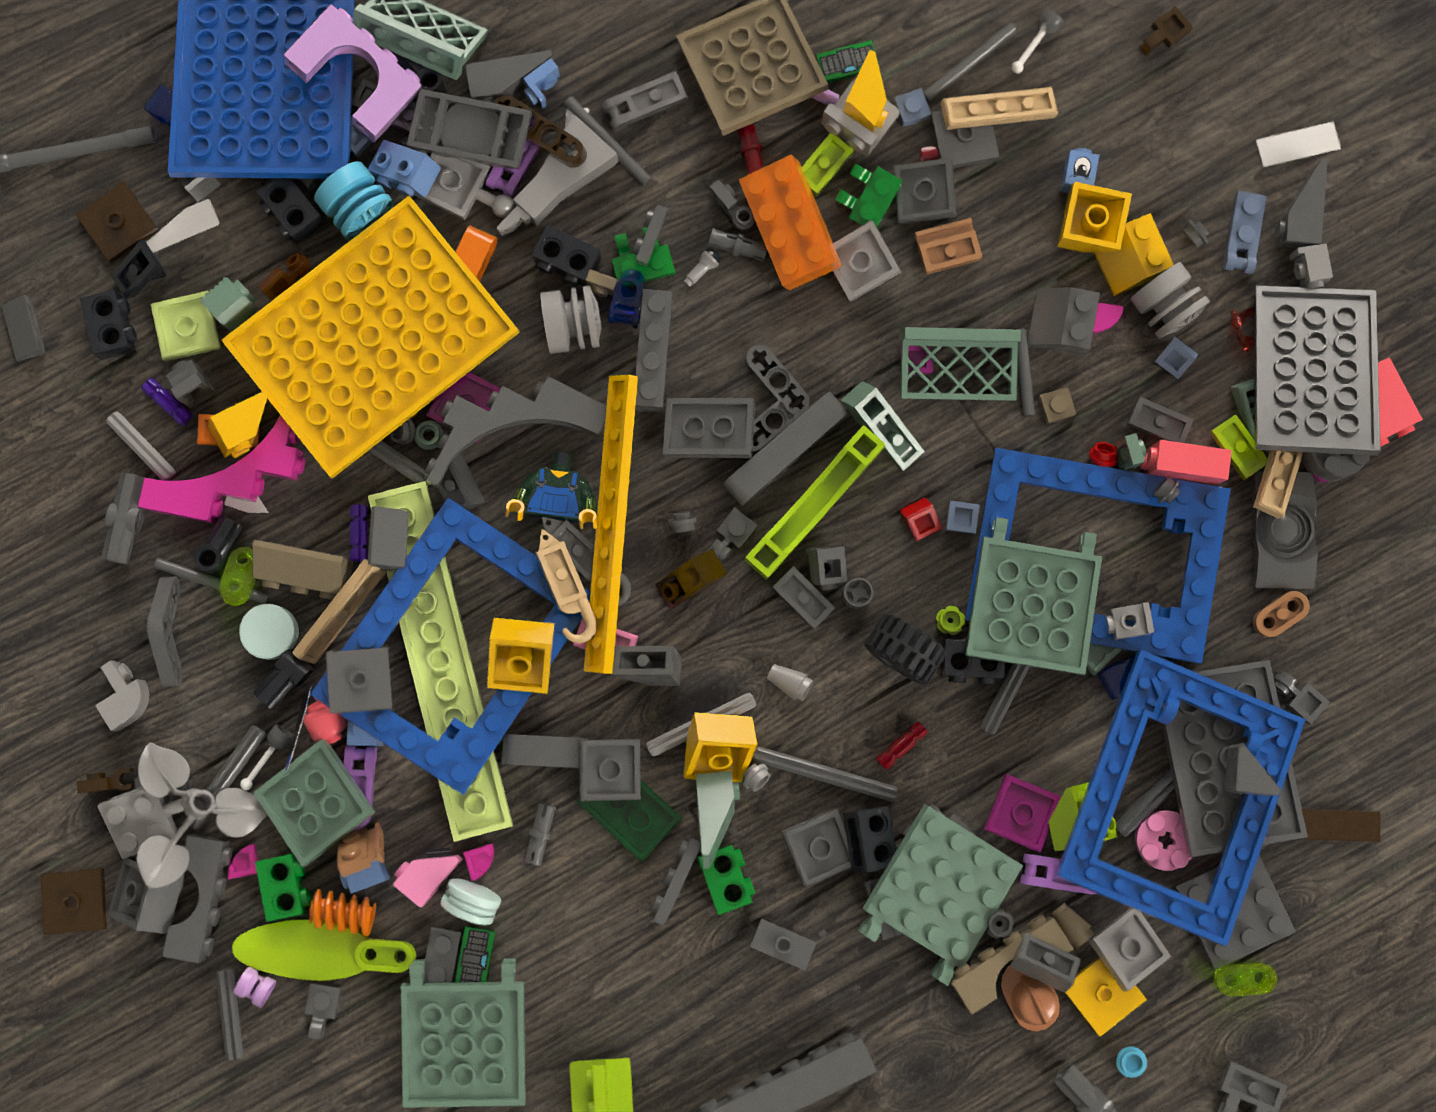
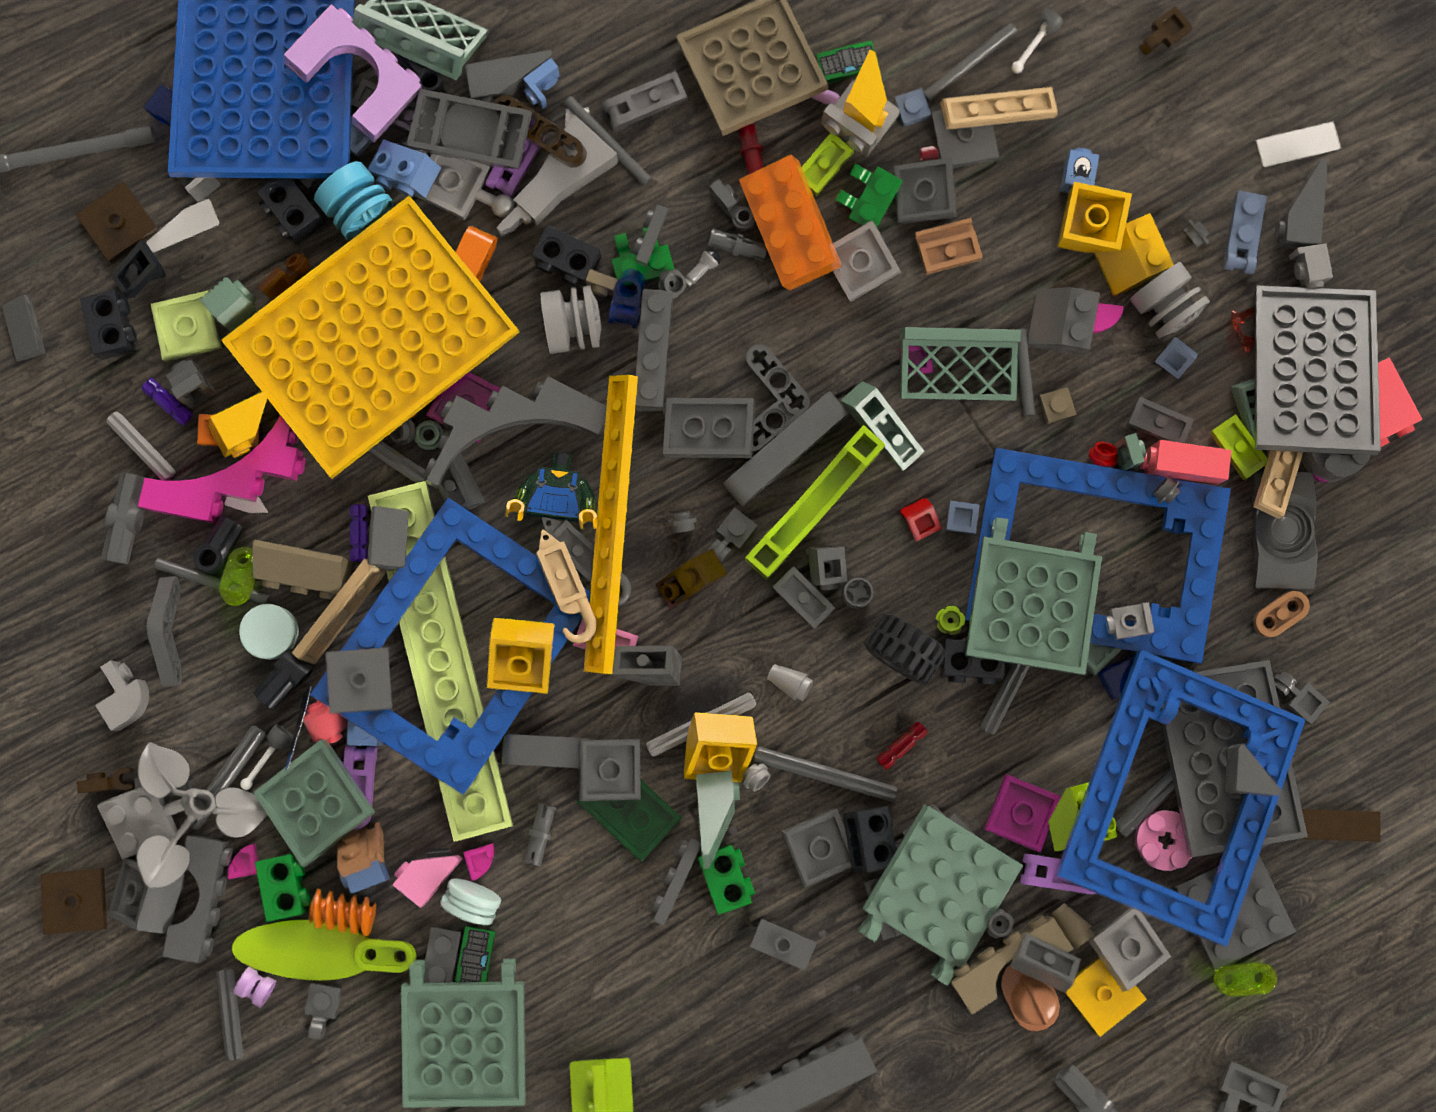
(678, 279): none -> dark grey plate
(1131, 1062): medium azure plate -> none

